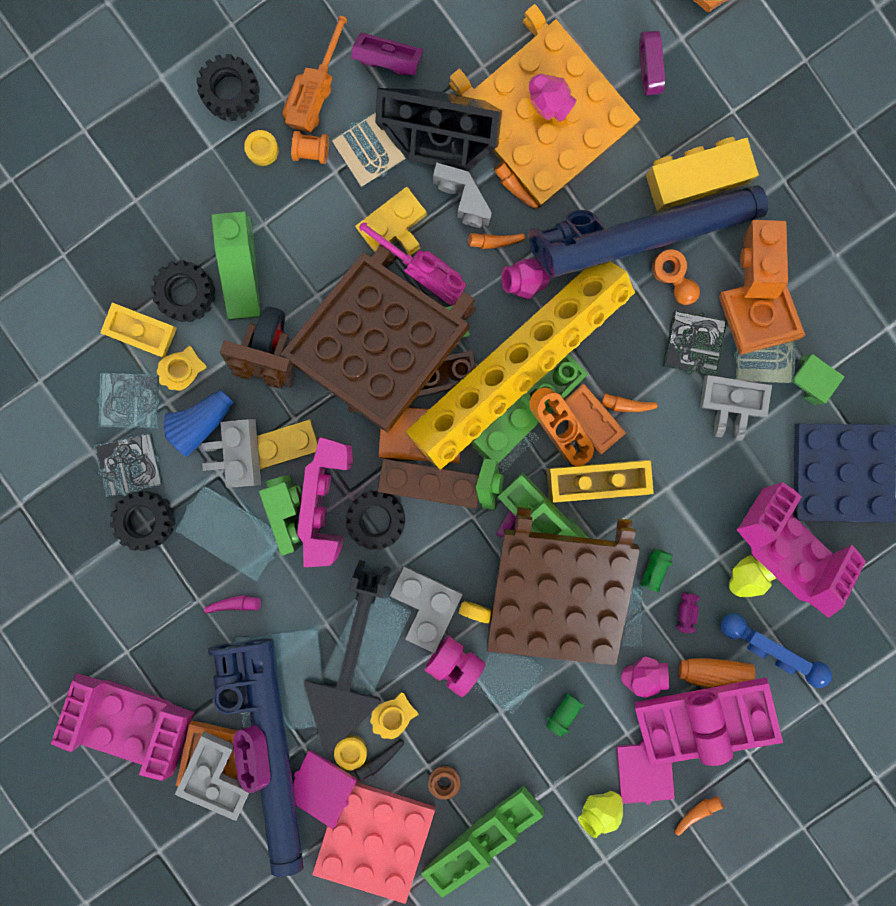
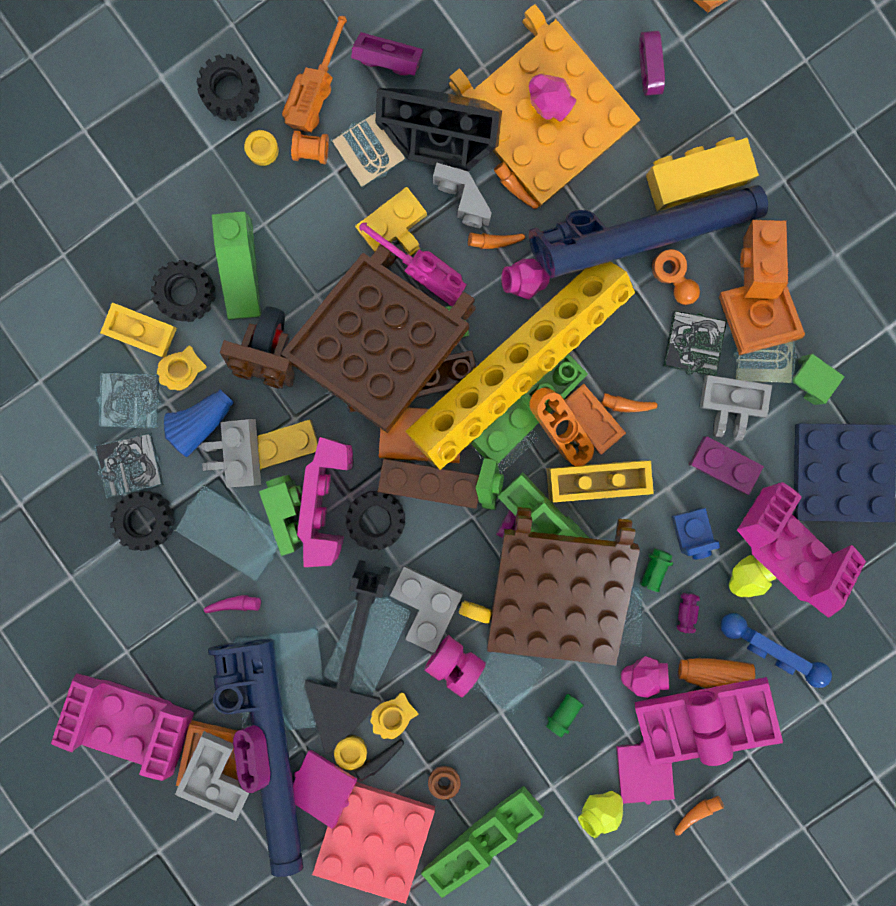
(694, 533): none -> blue bracket
(726, 465): none -> magenta plate

